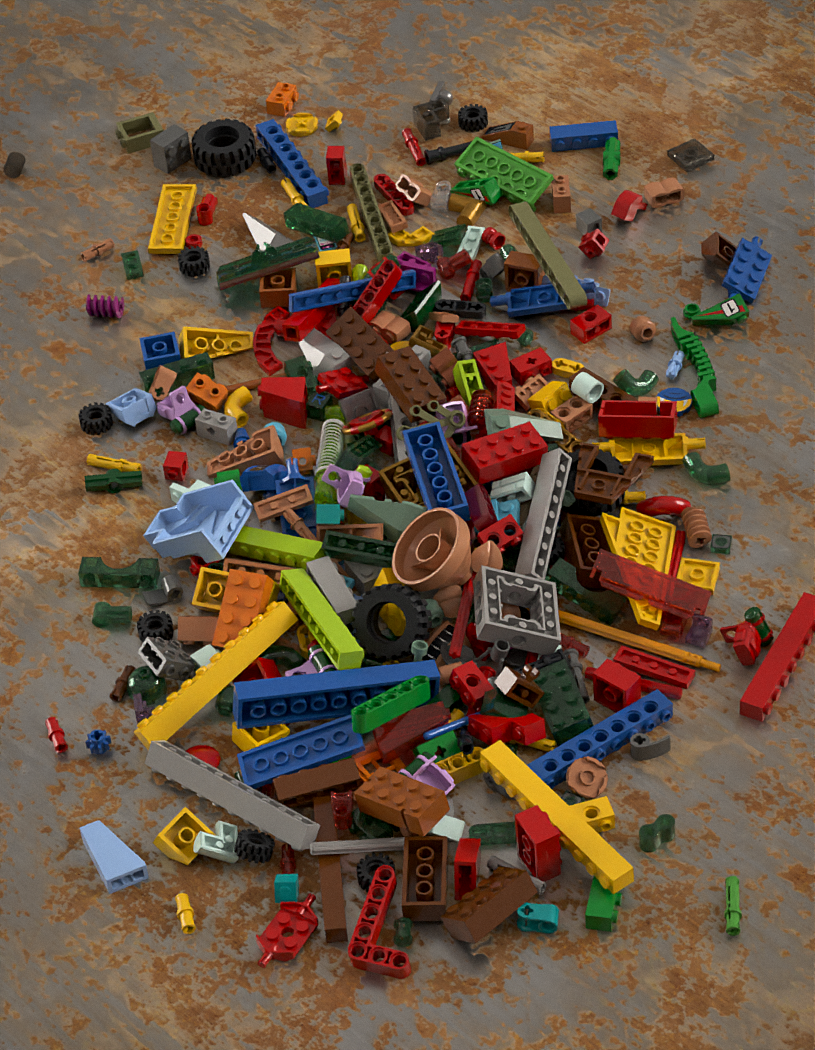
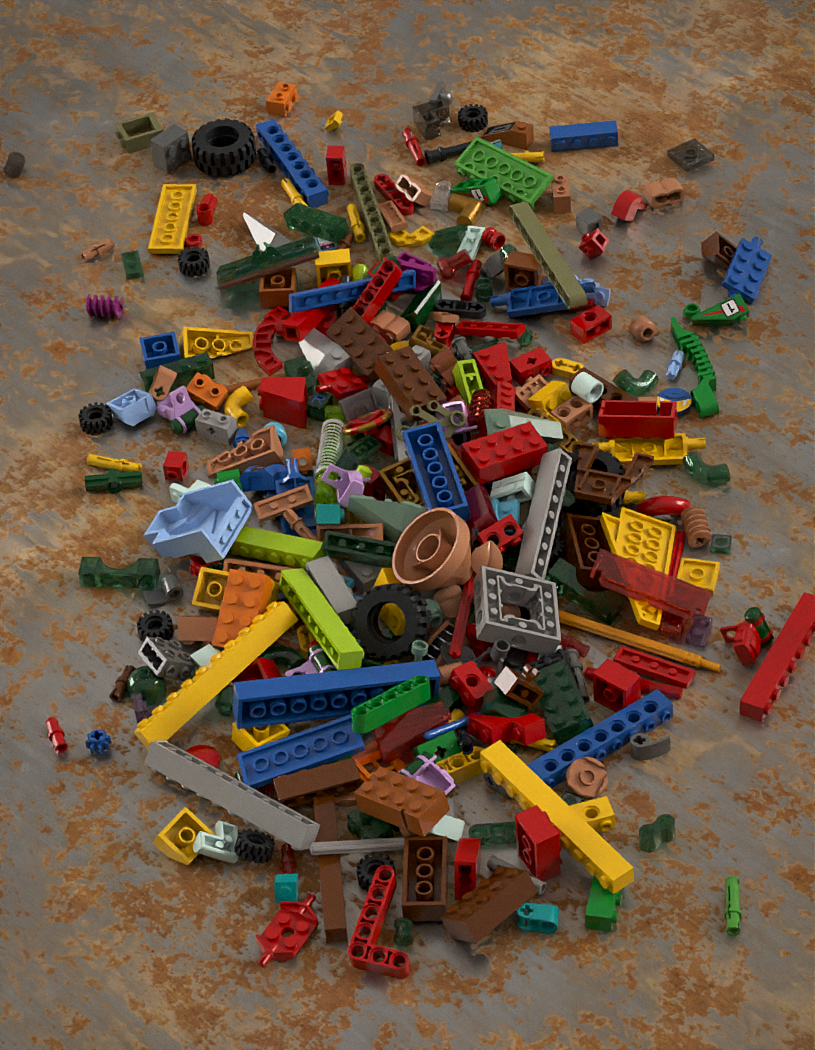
(105, 614): clear green piece -> none
(112, 857): light blue slope -> none
(185, 913): yellow pin -> none
(302, 124): yellow tile -> none
(342, 809): clear red piece -> none
(429, 252): brick -> none
(611, 158): green piece -> none

